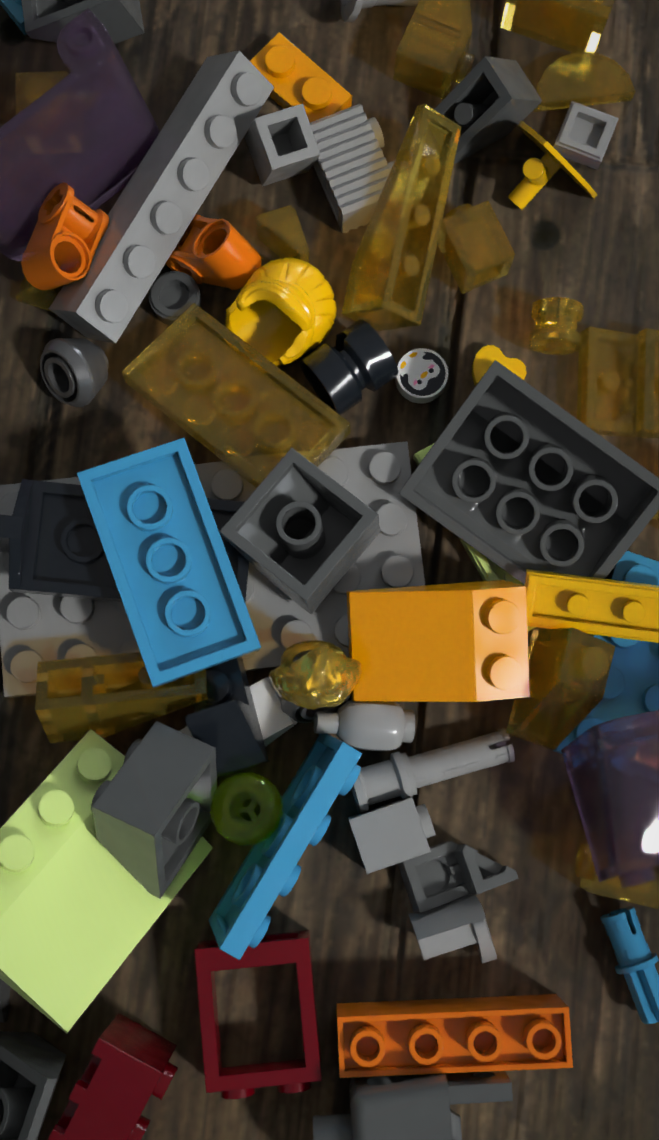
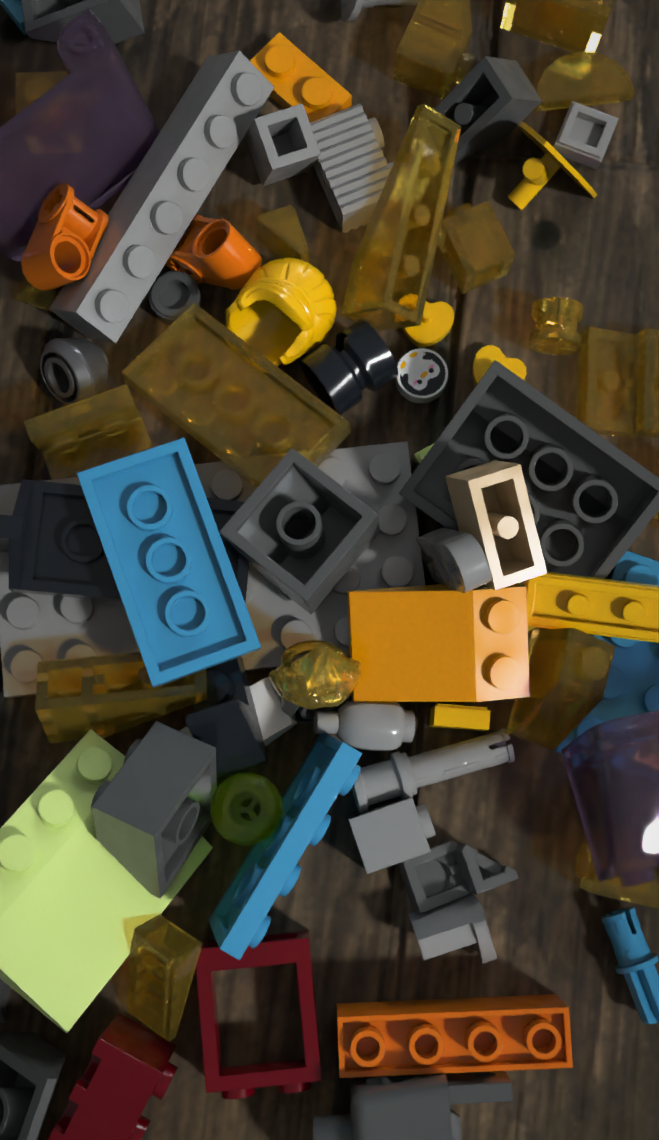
(89, 432): none -> clear yellow bracket
(179, 952): none -> clear yellow slope
(435, 325): none -> yellow piece
(454, 559): none -> light grey beam
(459, 717): none -> yellow tile
(497, 511): none -> tan brick

